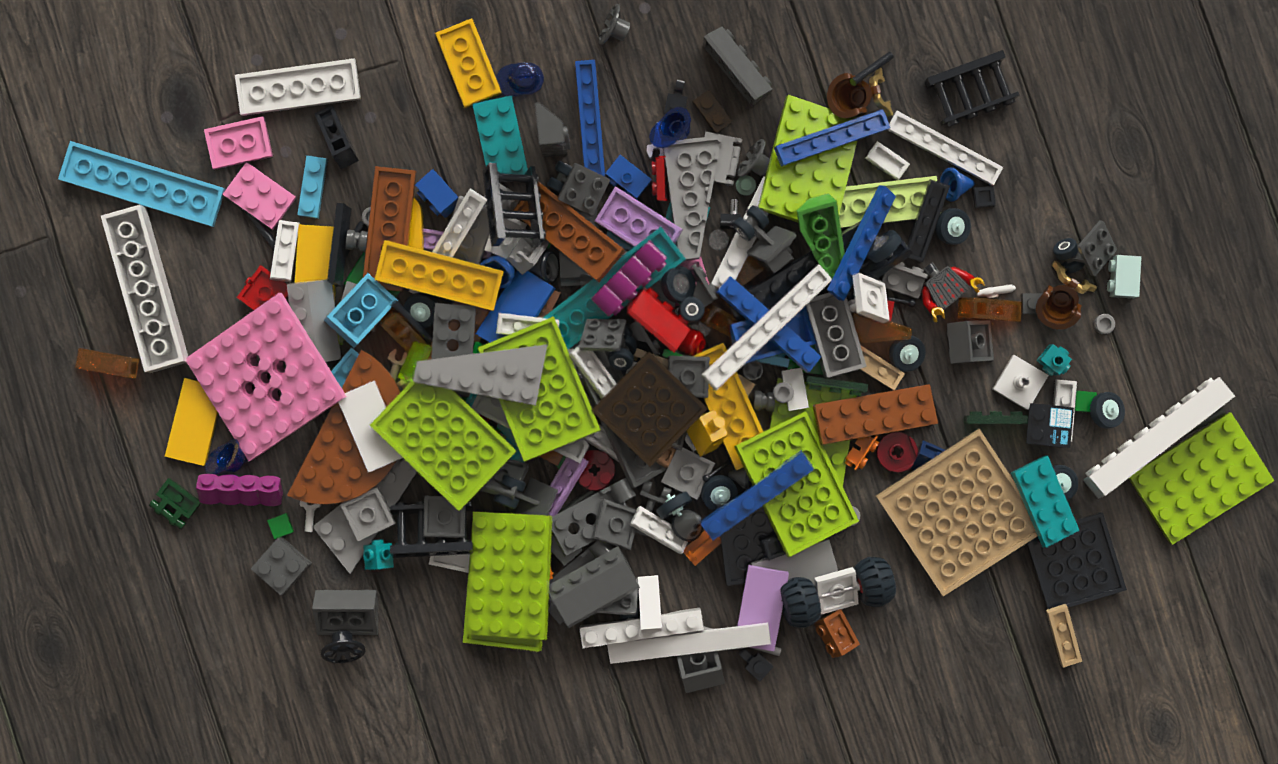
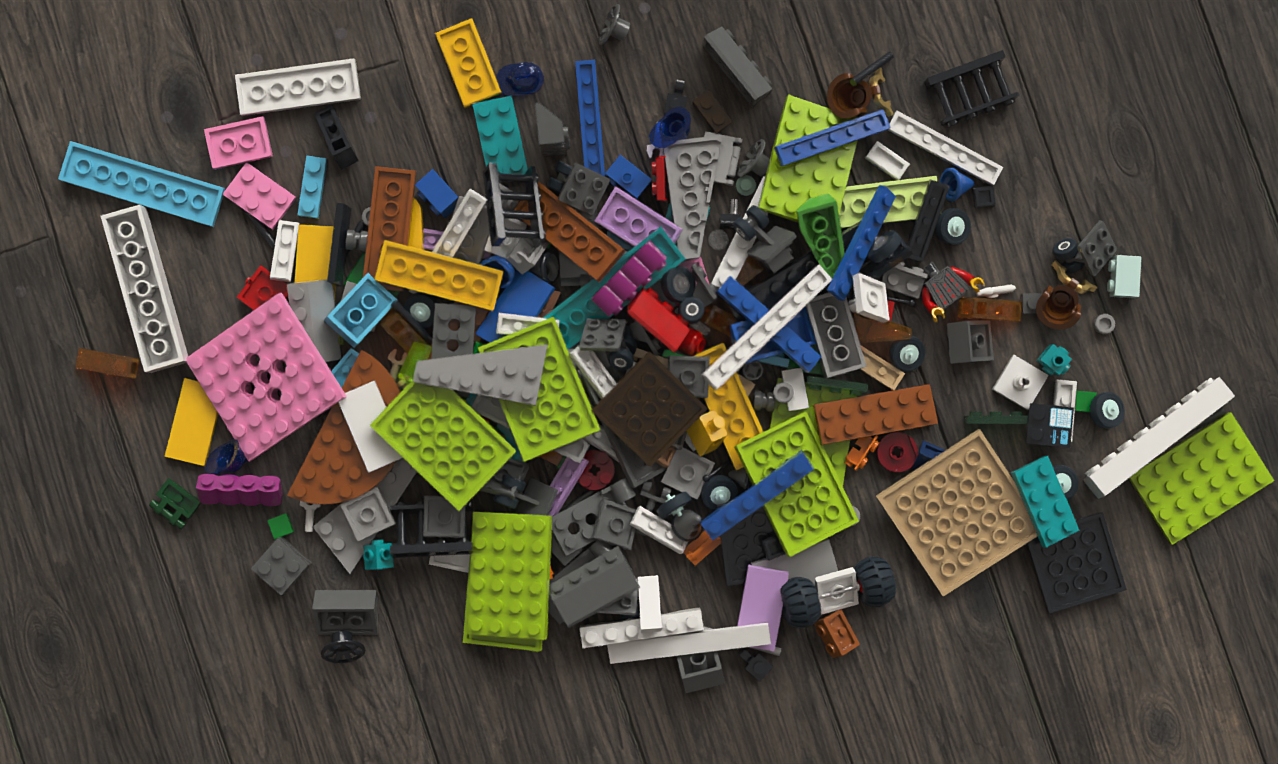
(1064, 635): tan plate -> none

